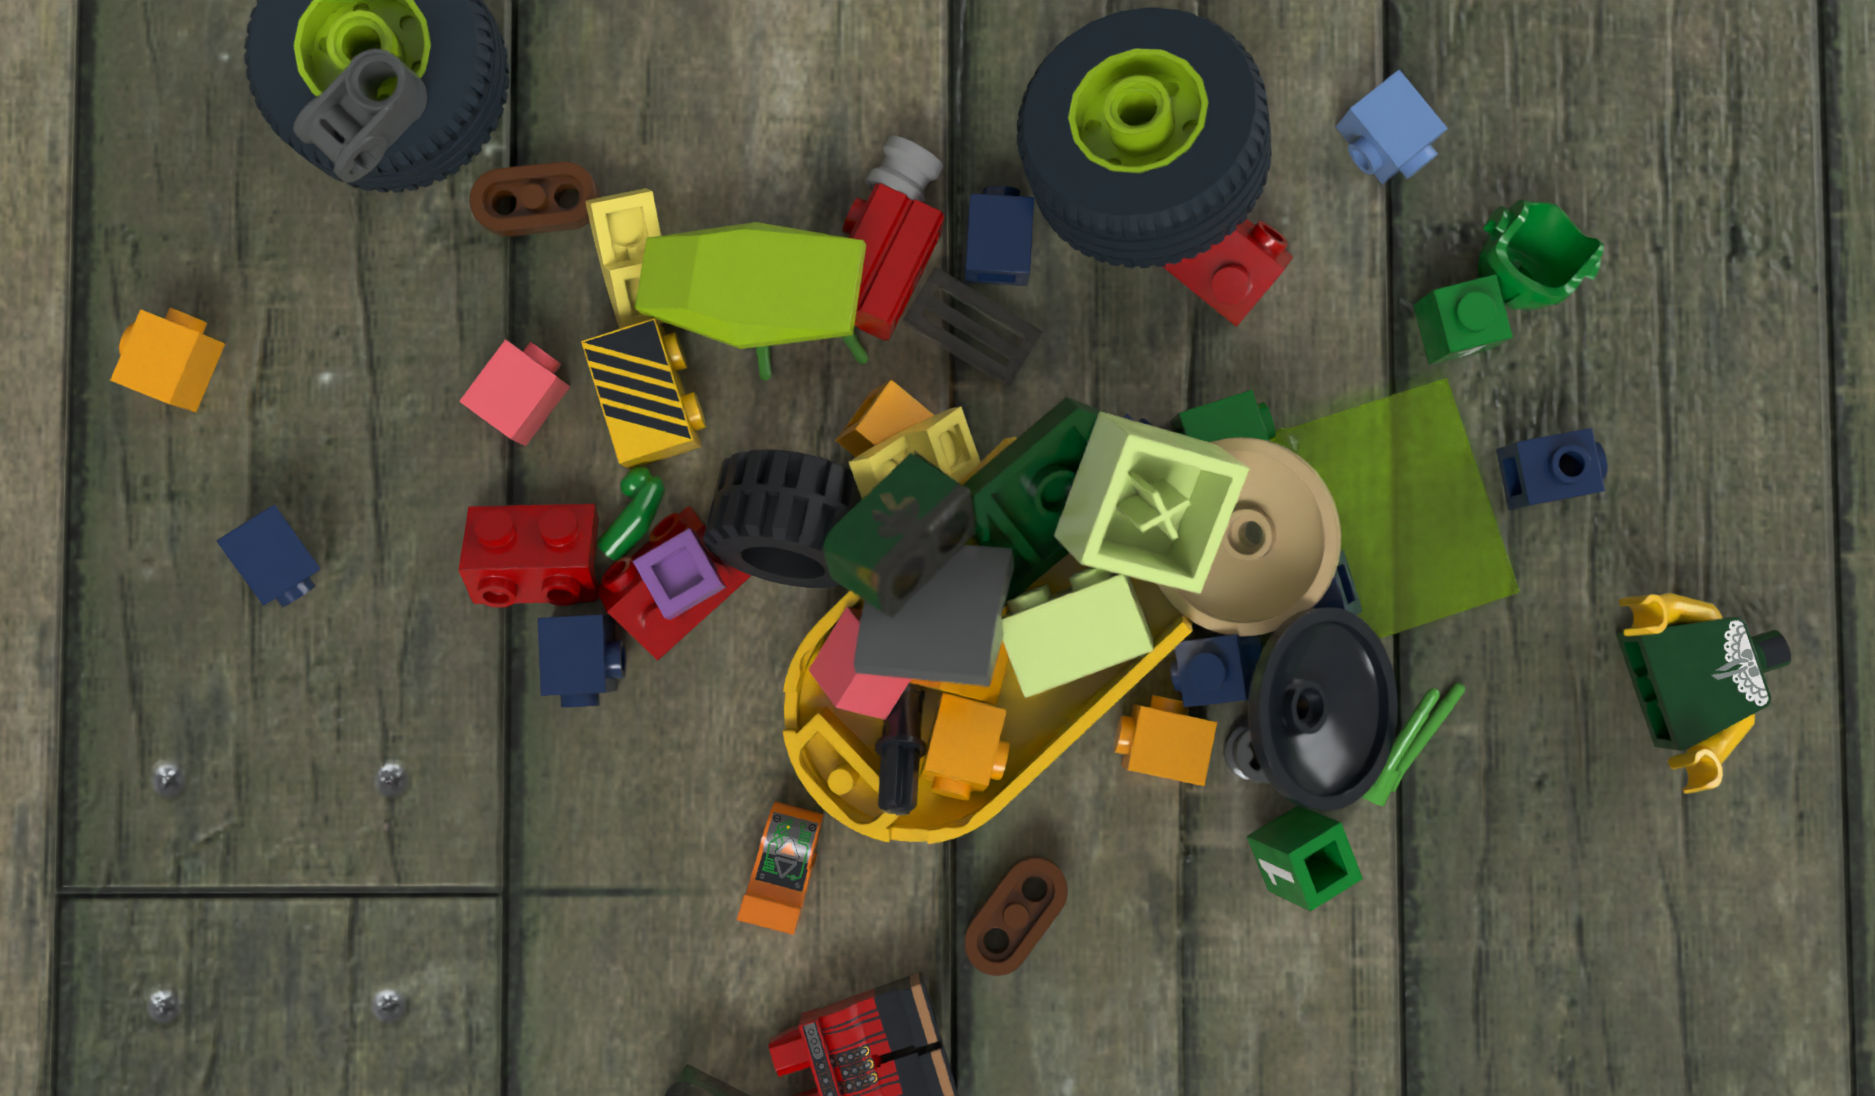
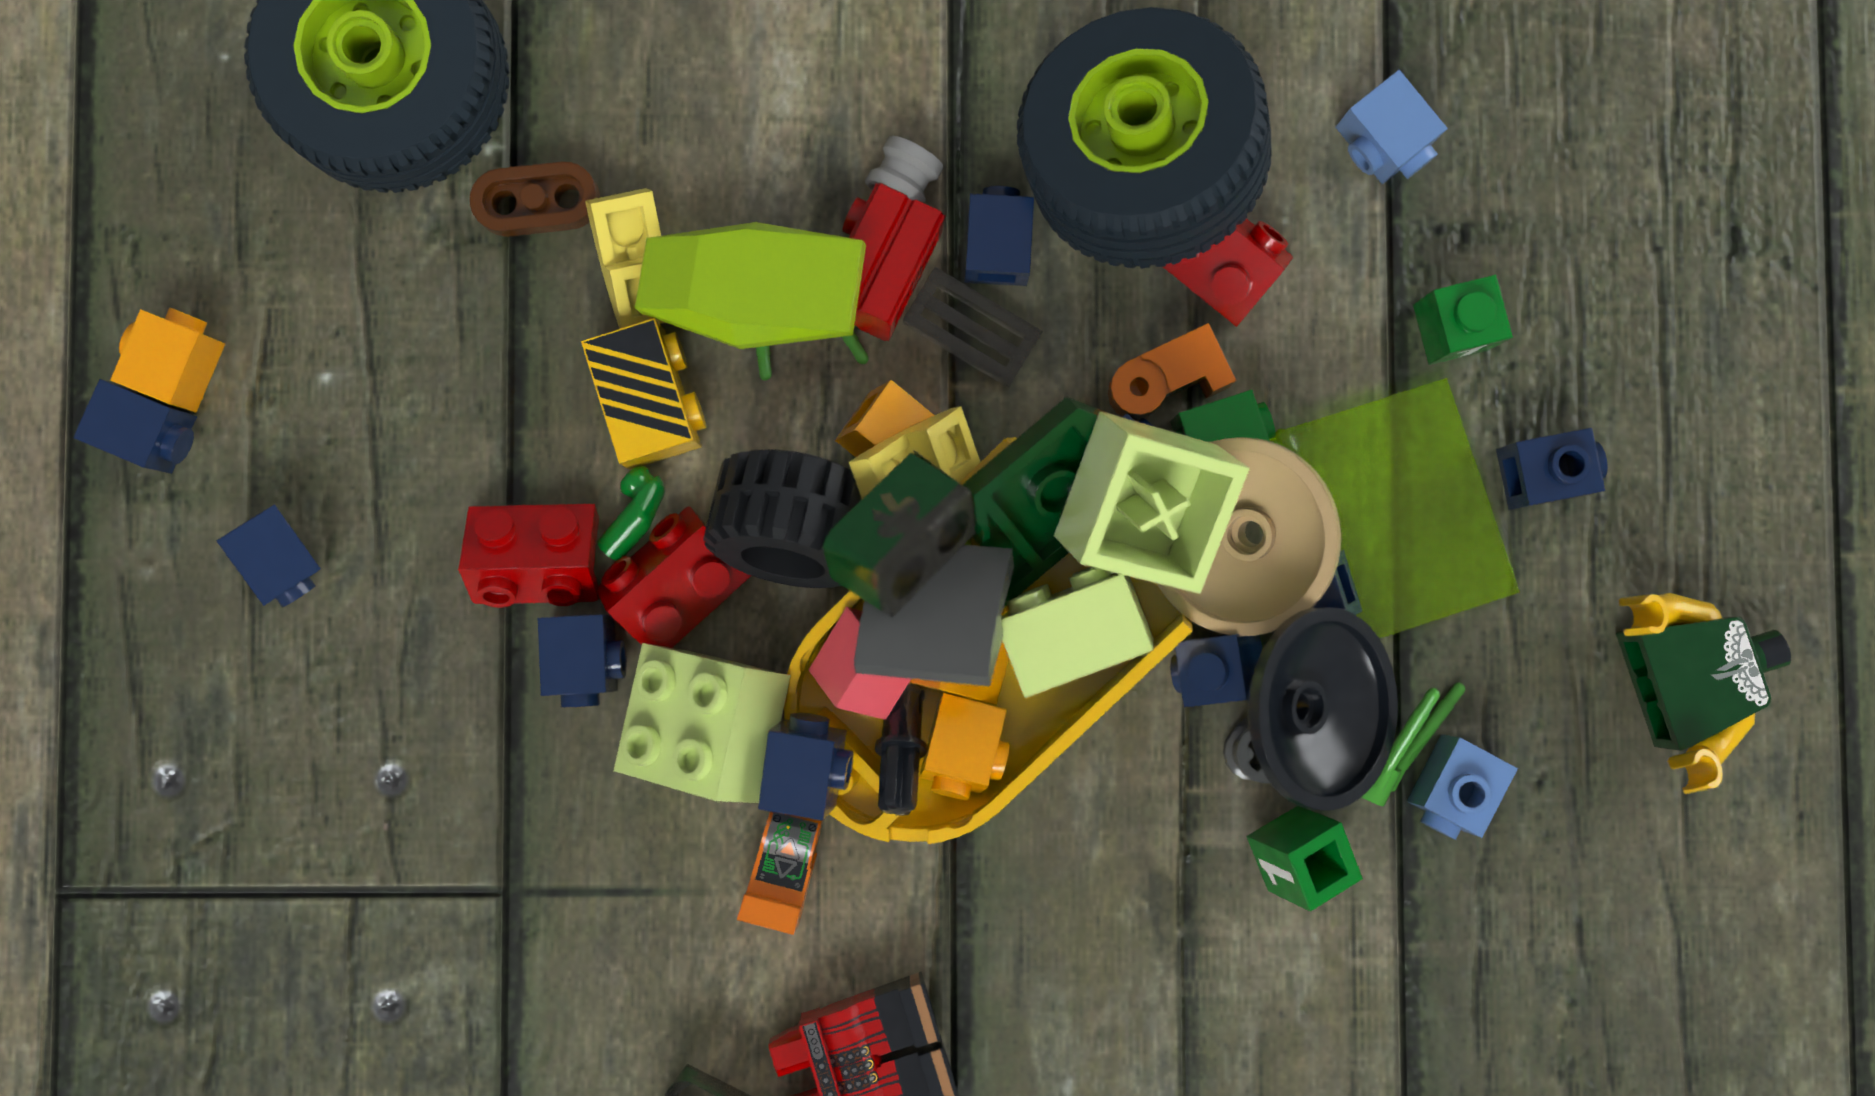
(136, 427): none -> dark blue brick
(356, 114): dark grey piece -> none
(516, 391): coral brick -> none
(679, 574): medium lavender plate -> none
(700, 723): none -> yellowish green brick
(805, 767): none -> dark blue brick
(1016, 914): reddish brown plate -> none
(1166, 741): light orange brick -> none
(1168, 369): none -> orange leg
(1460, 787): none -> medium blue brick
(1537, 254): green cap -> none

